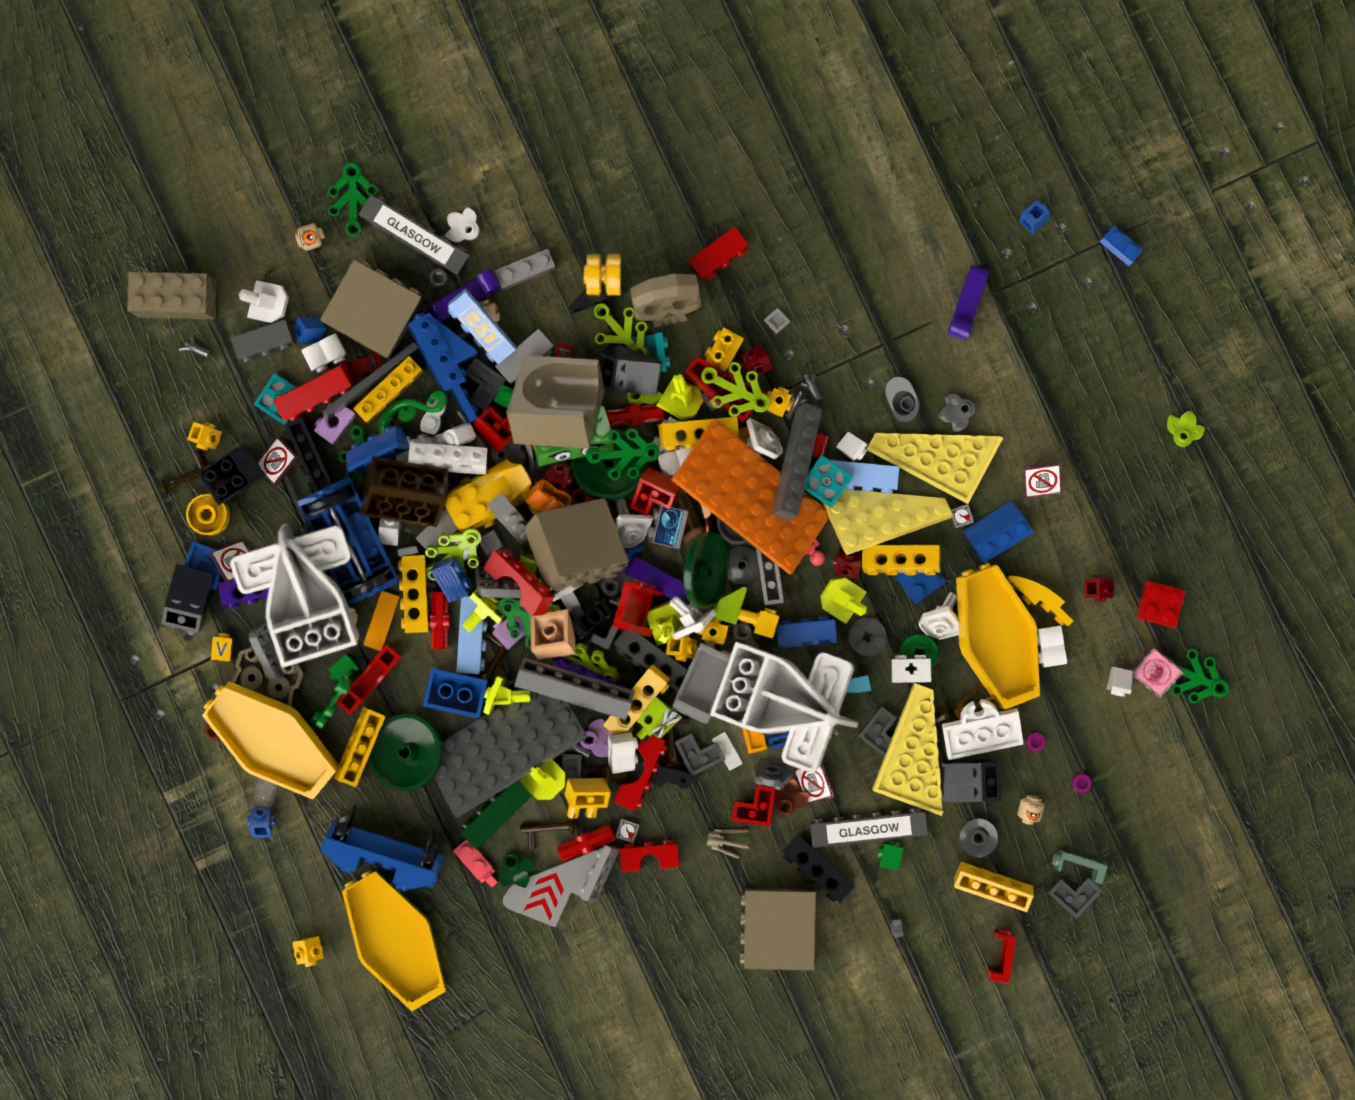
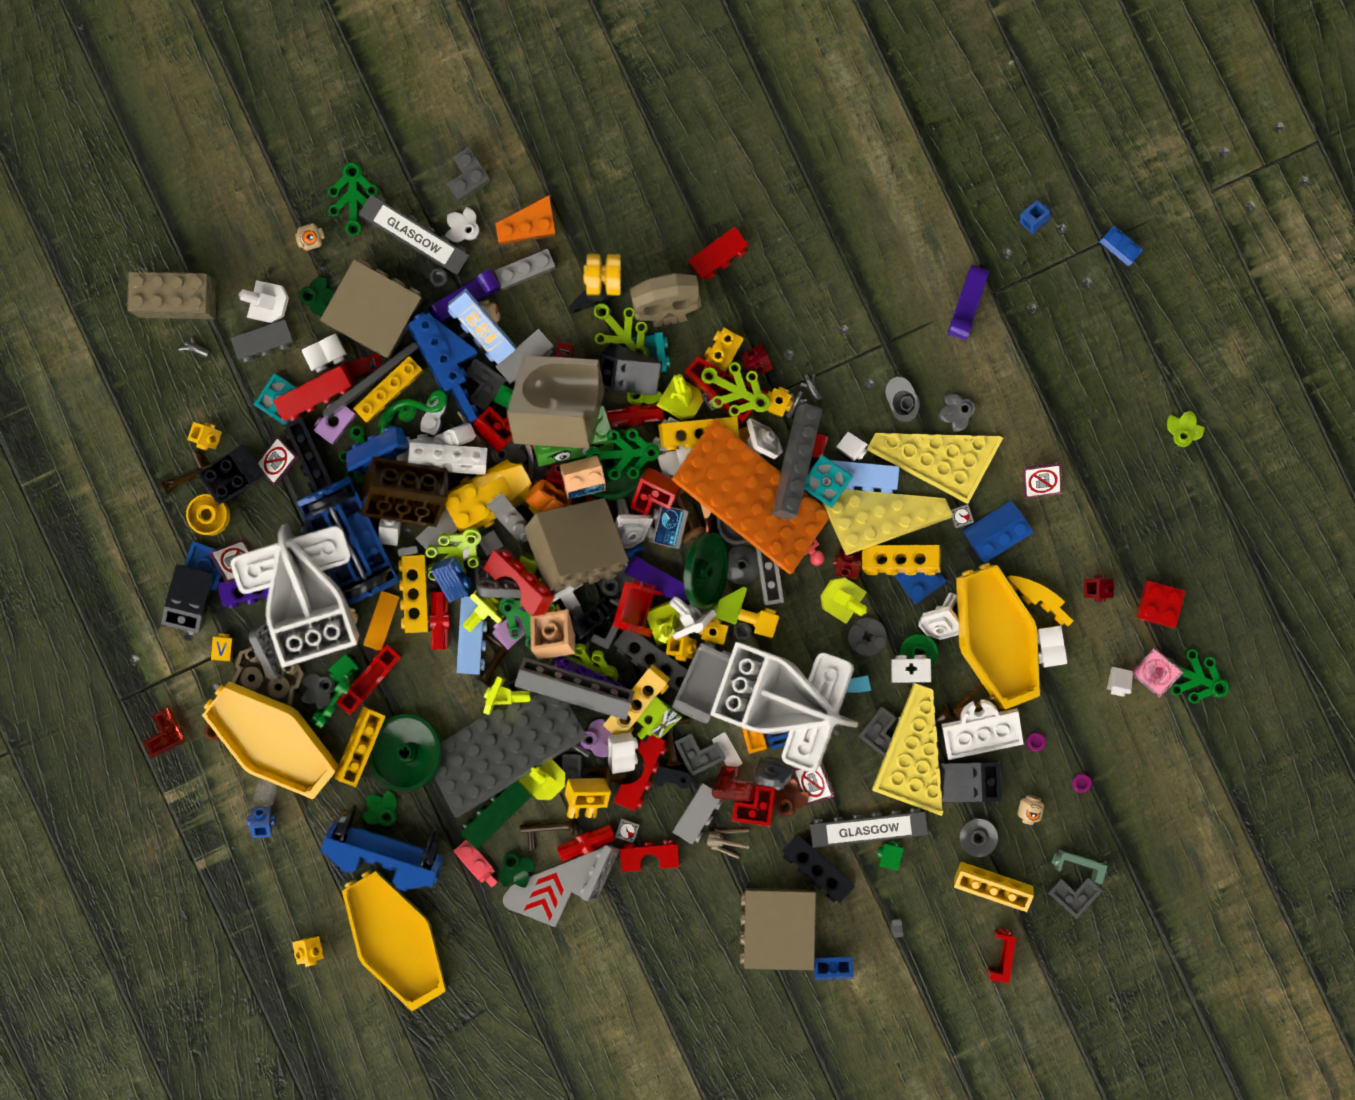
(169, 735): none -> clear red brick
(309, 330): blue panel -> none
(316, 691): none -> dark grey plate
(321, 296): none -> dark green plate
(378, 807): none -> green plate
(455, 693): blue slope -> none
(472, 178): none -> dark grey brick
(527, 224): none -> orange wedge
(583, 477): none -> light nougat slope
(697, 815): none -> light grey brick
(729, 788): none -> clear red brick
(777, 321): light grey tile -> none
(806, 632): blue wedge -> none
(833, 968): none -> blue brick

